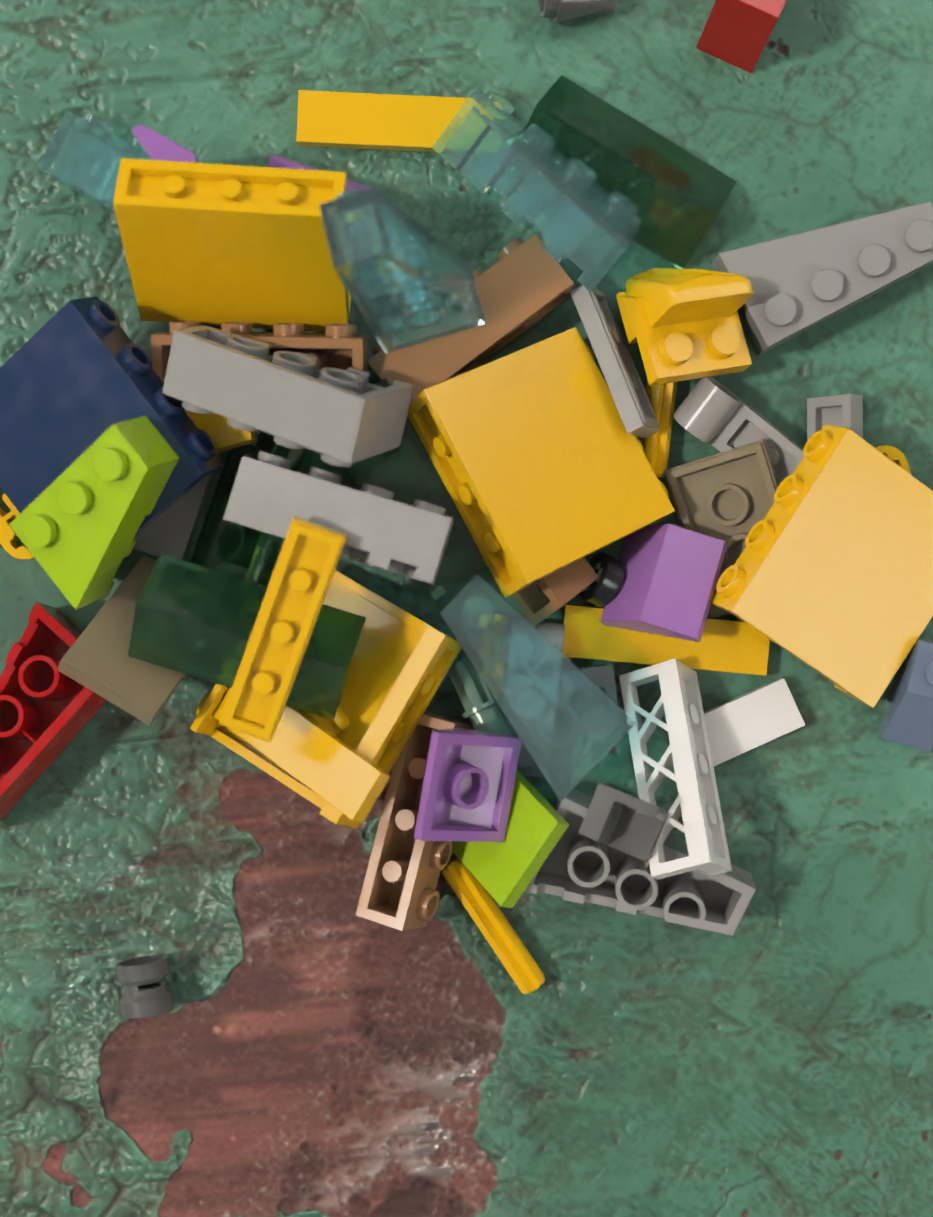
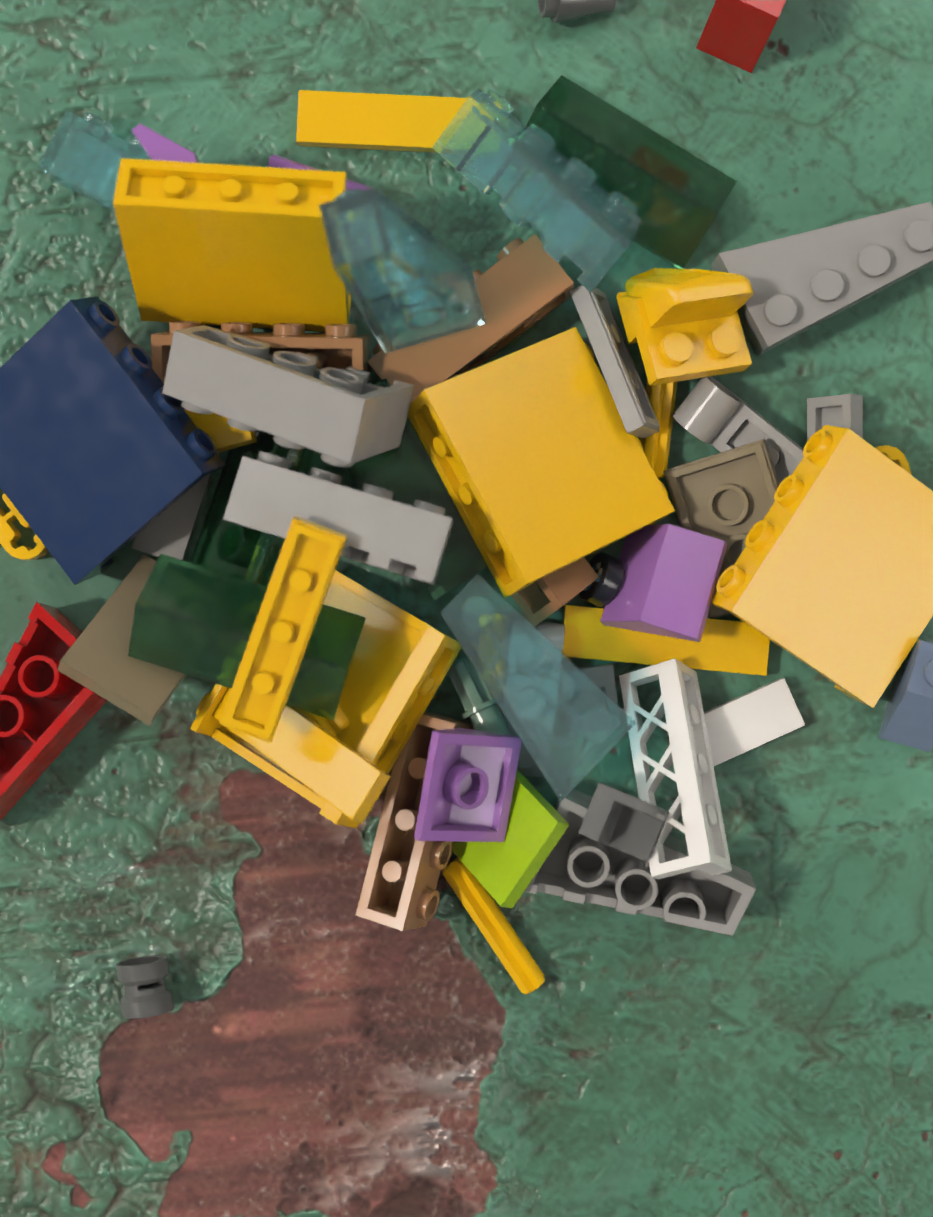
(95, 507): lime wedge -> none

